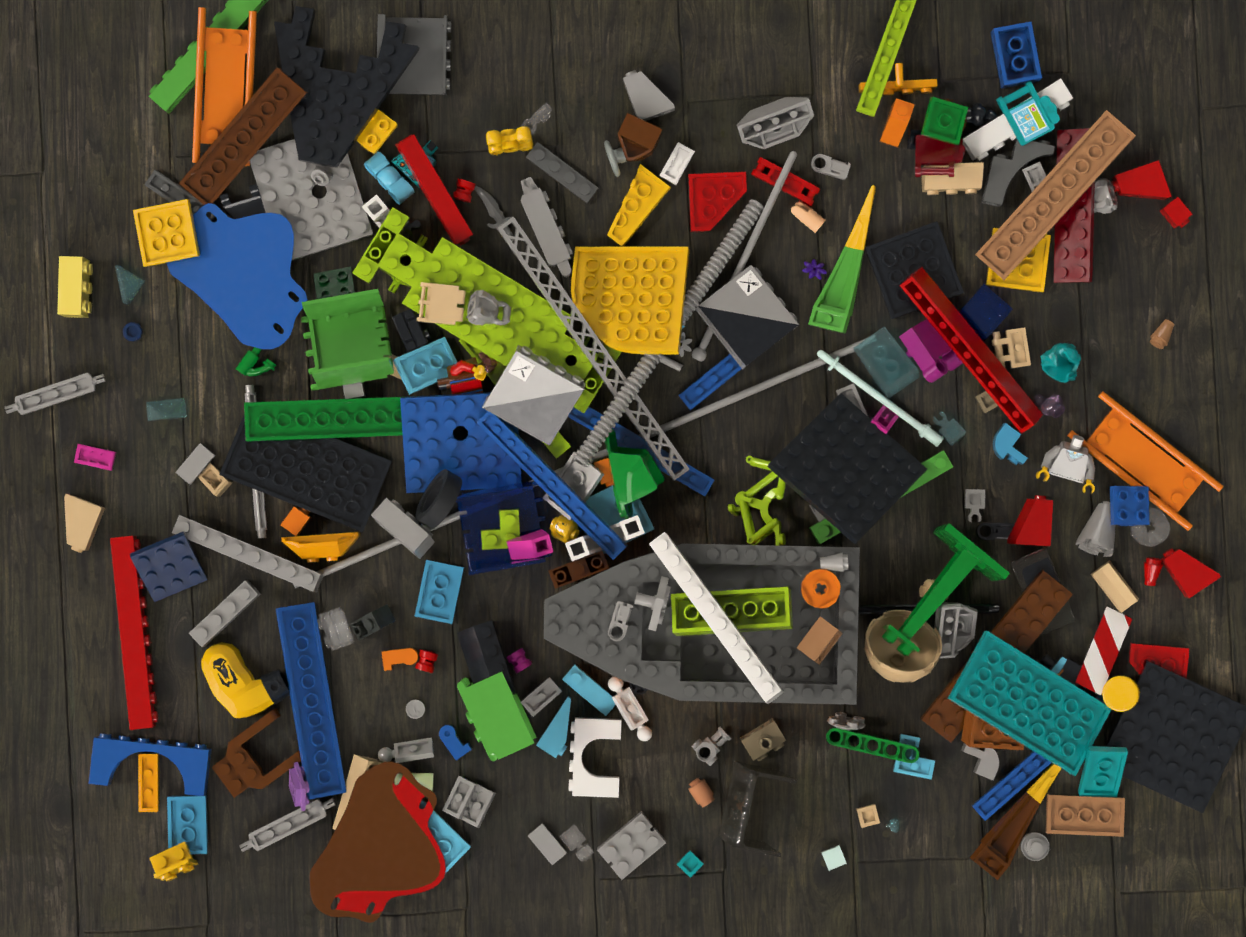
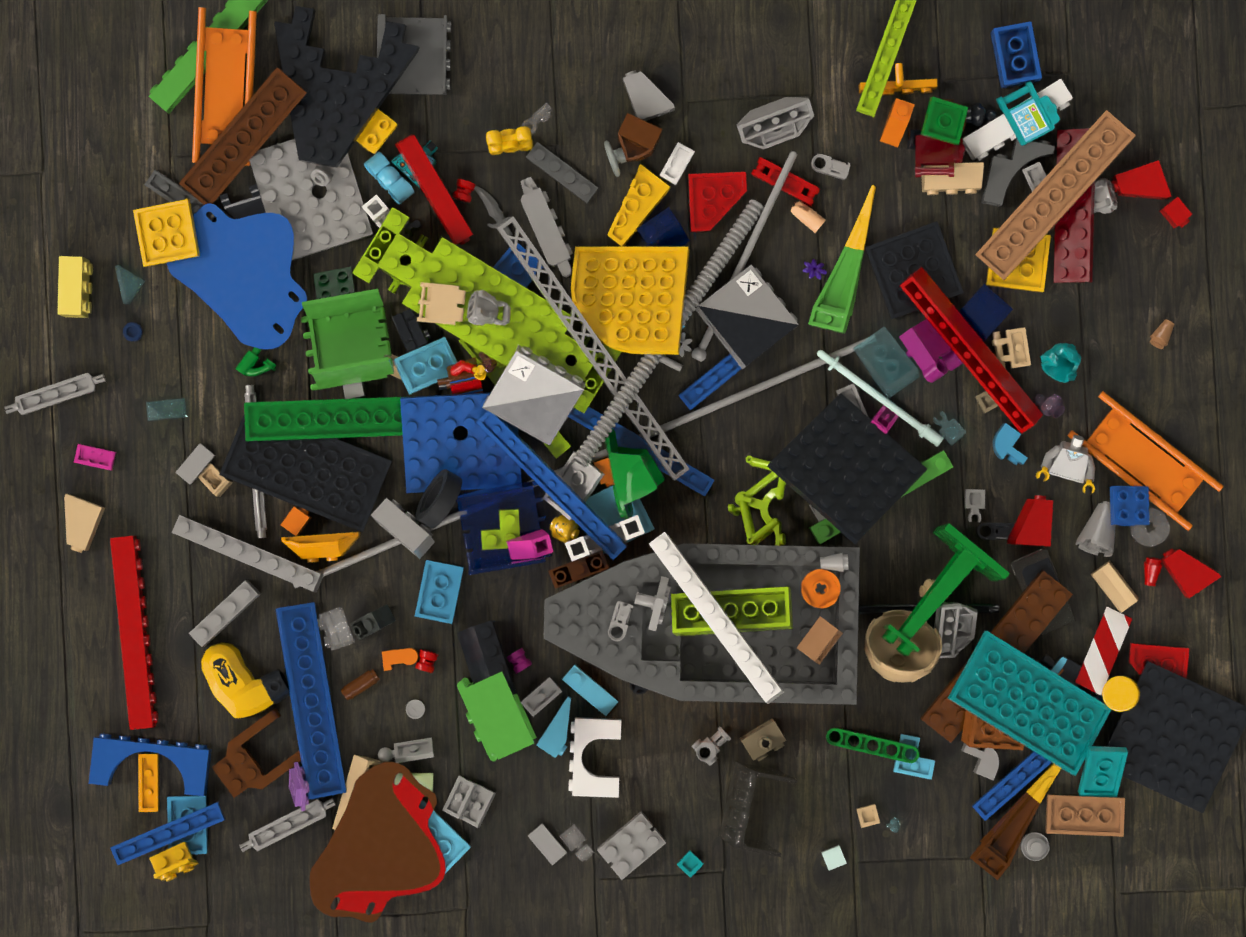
(167, 833): none -> blue plate
(168, 566): dark blue plate -> none
(360, 684): none -> reddish brown piece
(450, 739): blue leg -> none
(512, 268): none -> blue plate
(630, 708): white plate -> none
(663, 231): none -> clear blue slope
(701, 792): nougat brick -> none
(843, 722): light grey dish -> none

